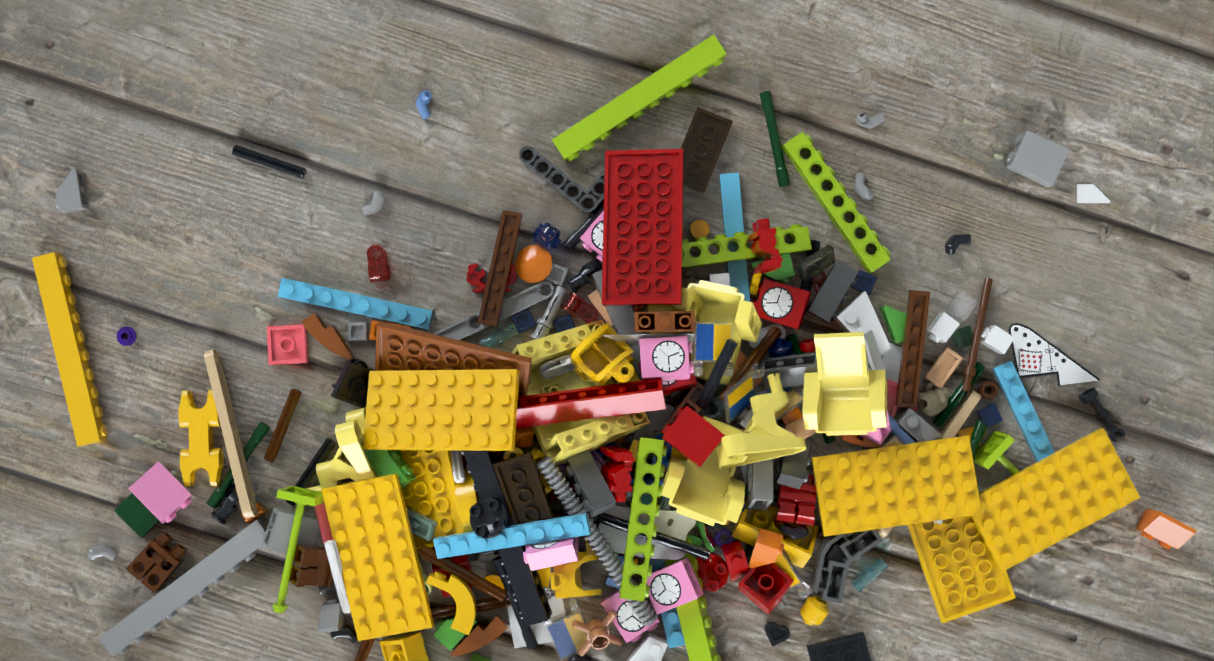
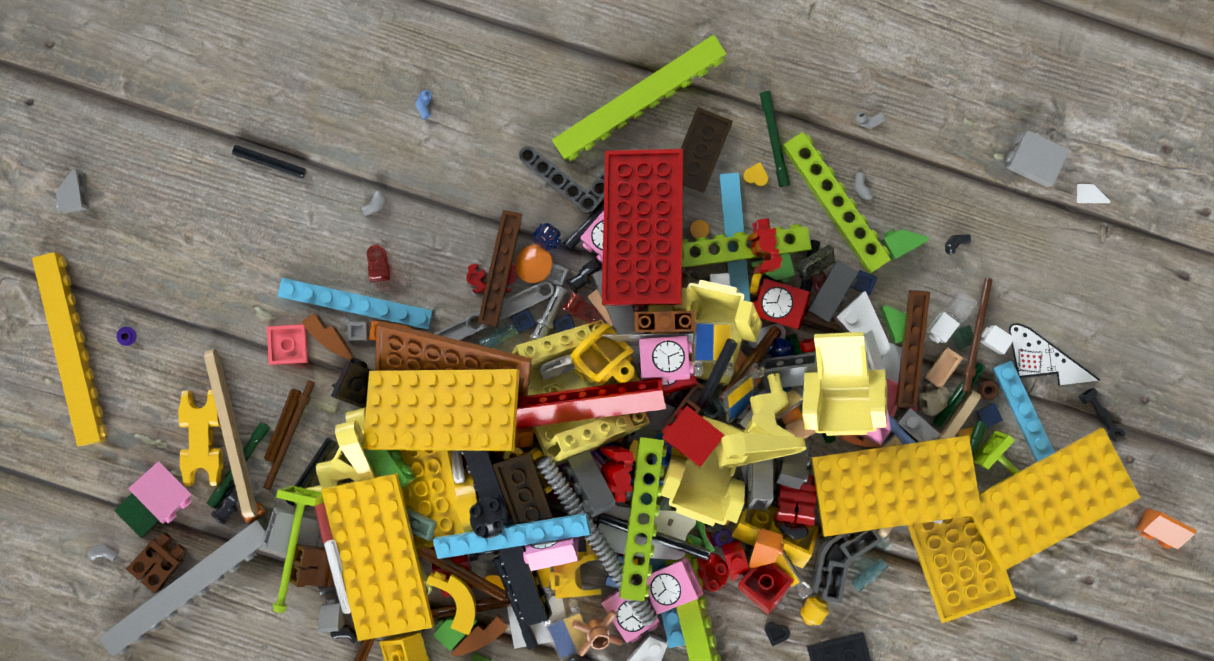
(303, 400): none -> reddish brown bar
(756, 175): none -> yellow tile
(901, 242): none -> bright green slope

